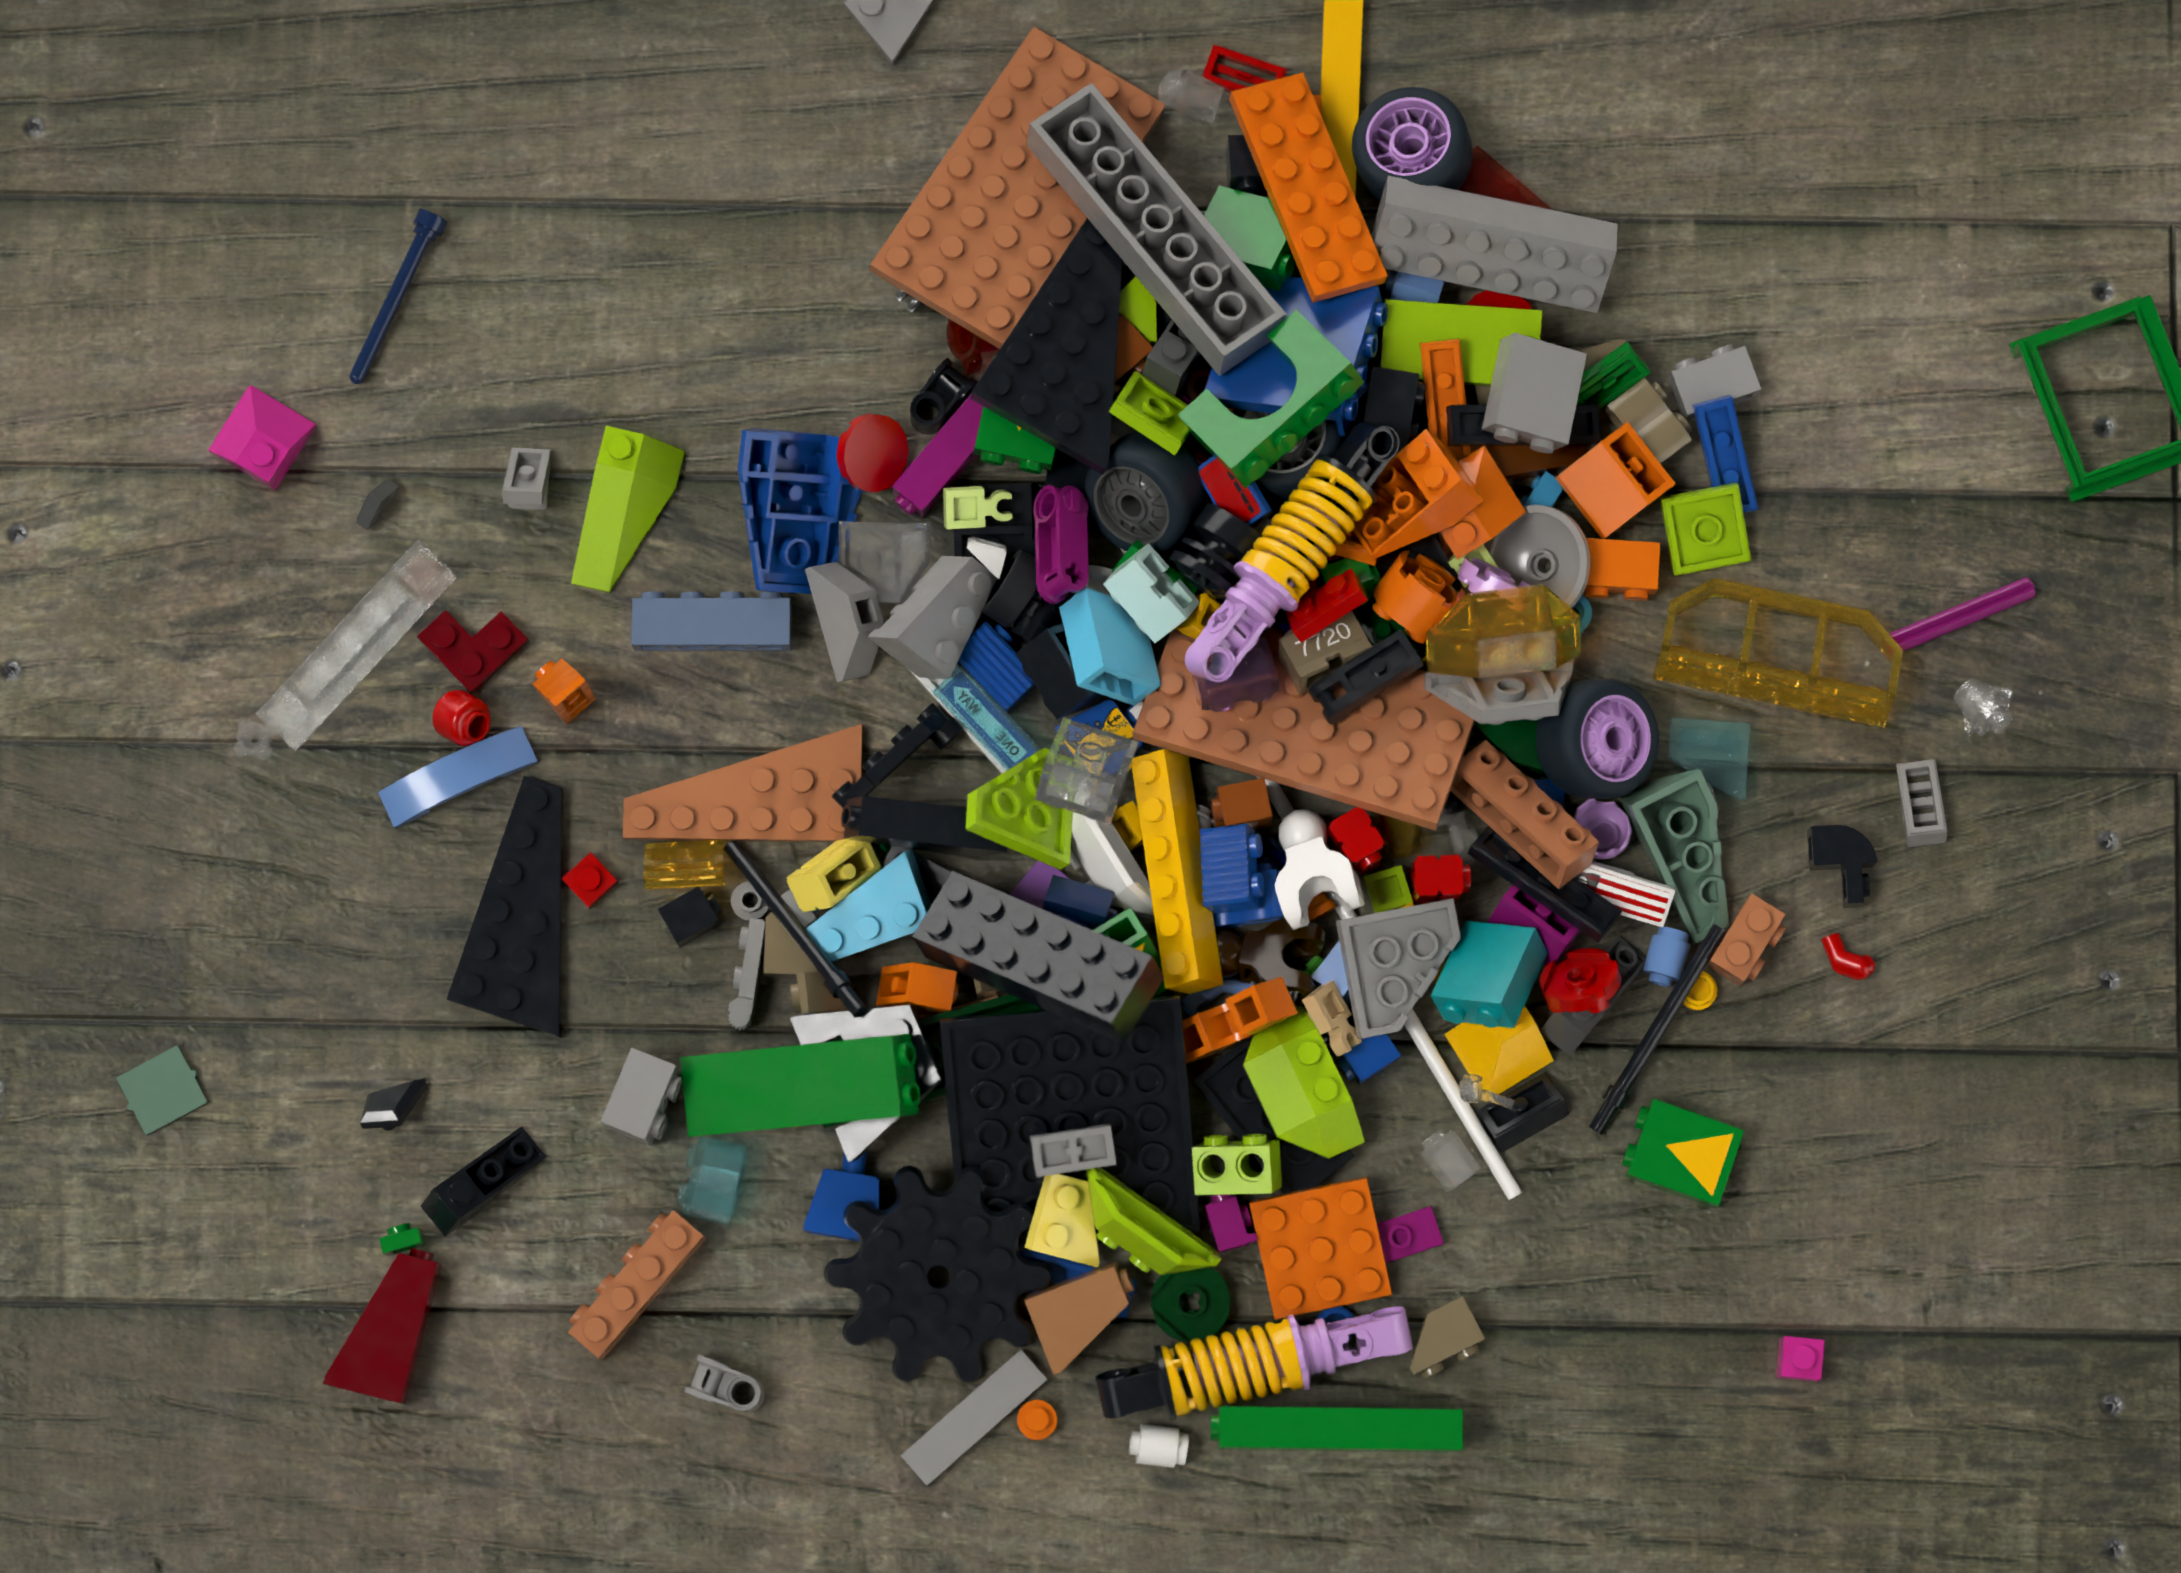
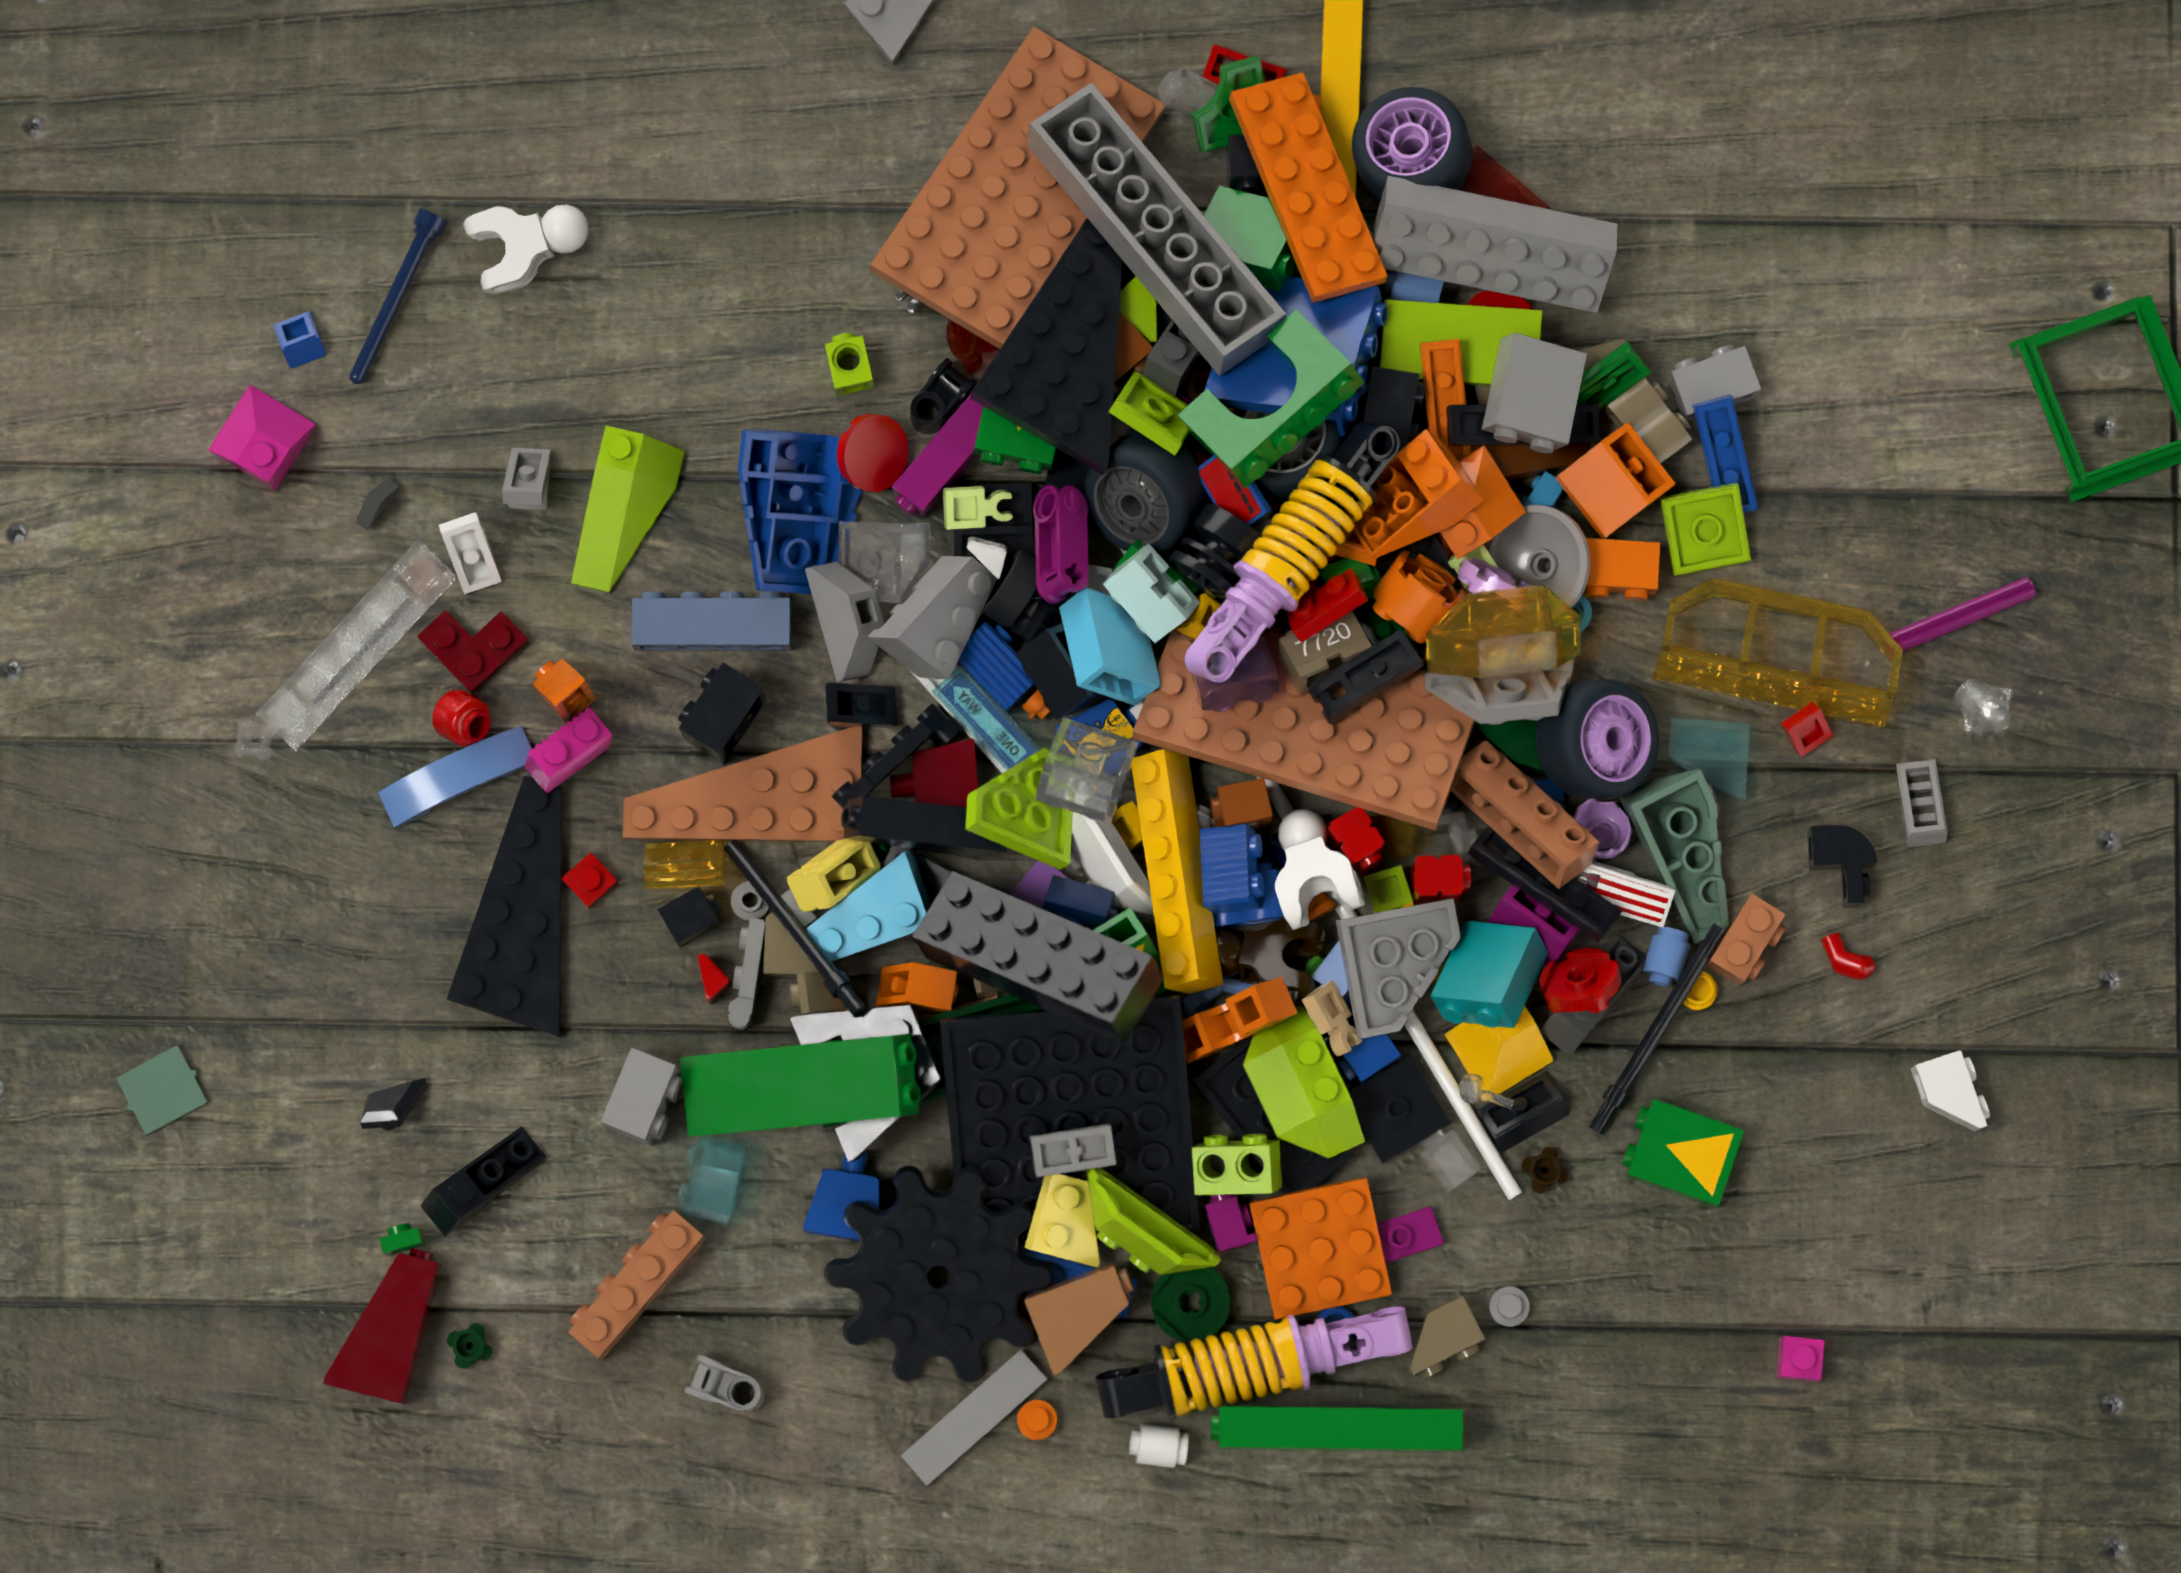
(299, 340): none -> blue slope
(470, 553): none -> white slope
(480, 1349): none -> dark green plate
(527, 241): none -> white piece
(568, 750): none -> dark pink brick
(714, 980): none -> red slope
(721, 712): none -> black brick
(853, 380): none -> lime brick
(860, 705): none -> black slope
(940, 775): none -> dark red torso
(1036, 706): none -> orange plate
(1217, 118): none -> green tile
(1397, 1109): none -> black plate
(1509, 1306): none -> light grey plate
(1547, 1159): none -> dark brown plate
(1806, 729): none -> red plate
(1948, 1090): none -> white slope

